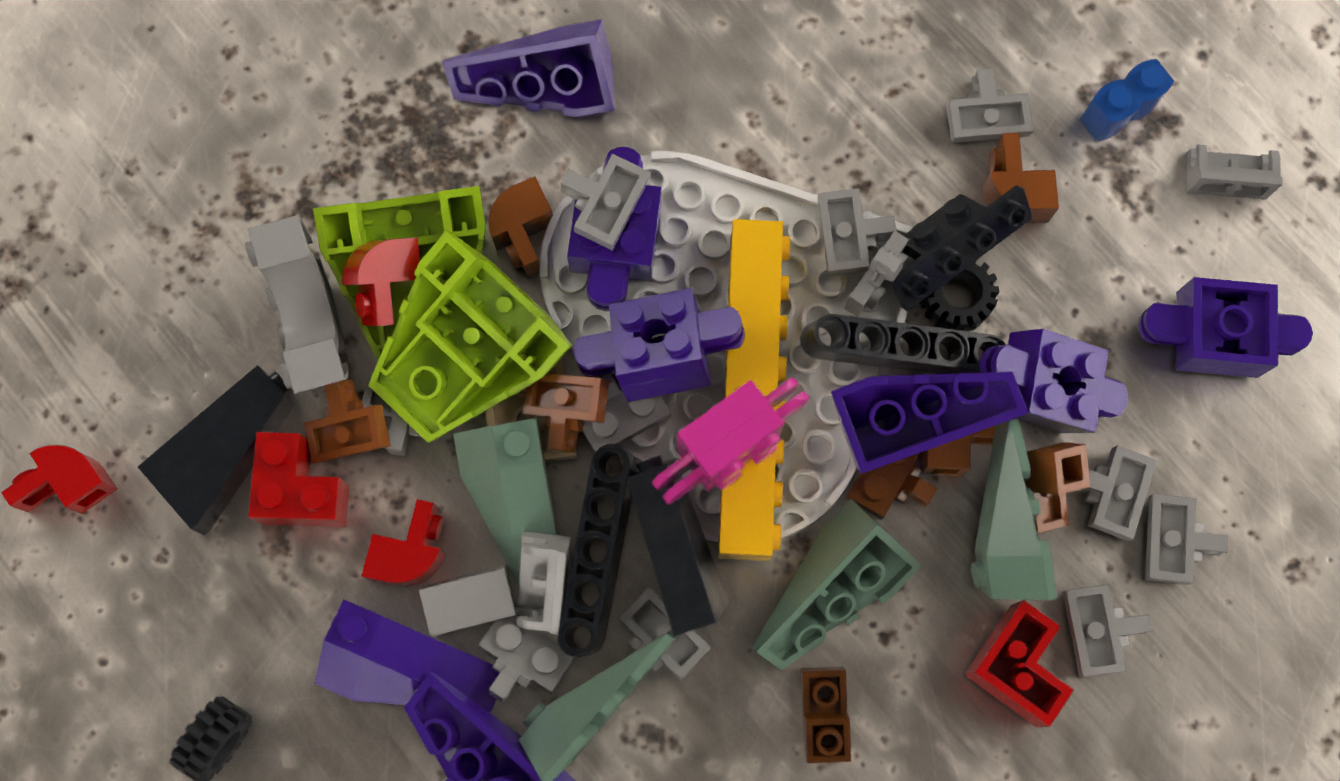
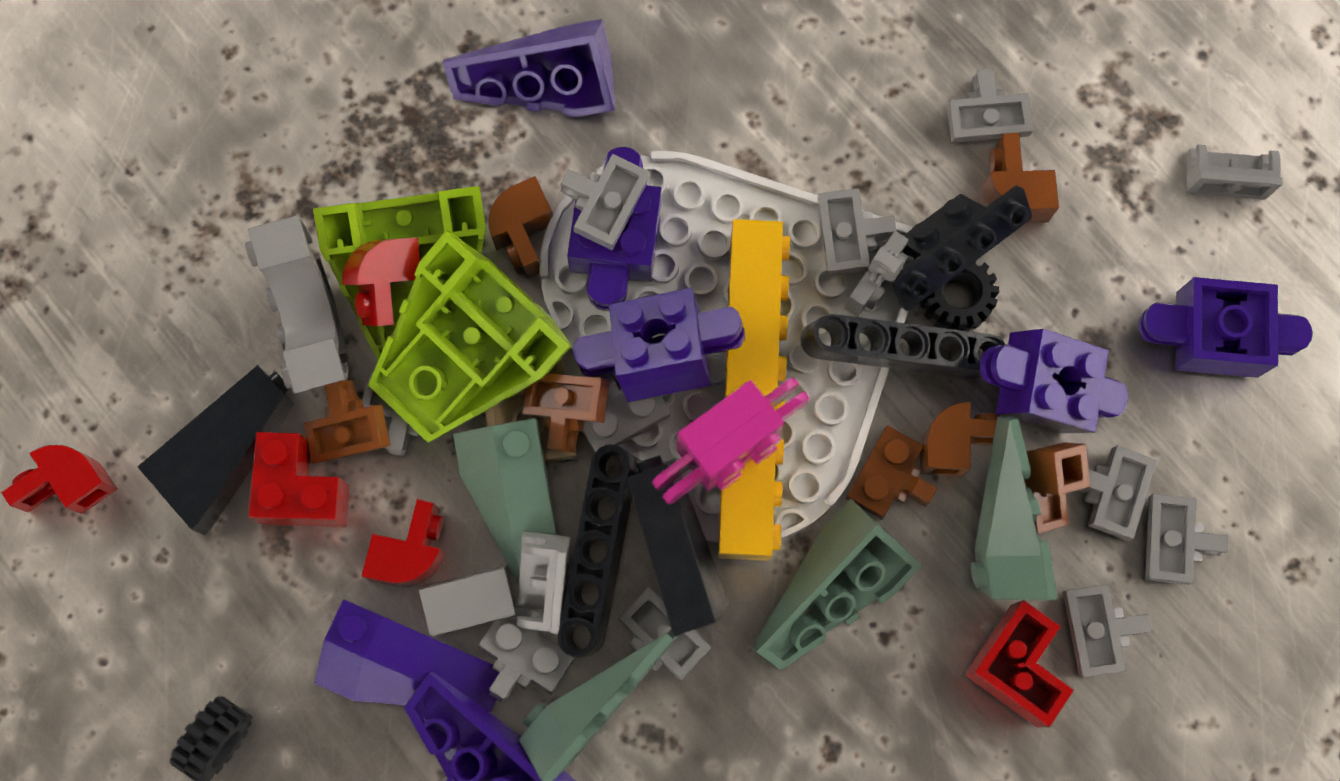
(825, 715): reddish brown slope -> none
(913, 413): dark purple wedge -> none
(1126, 99): blue brick -> none

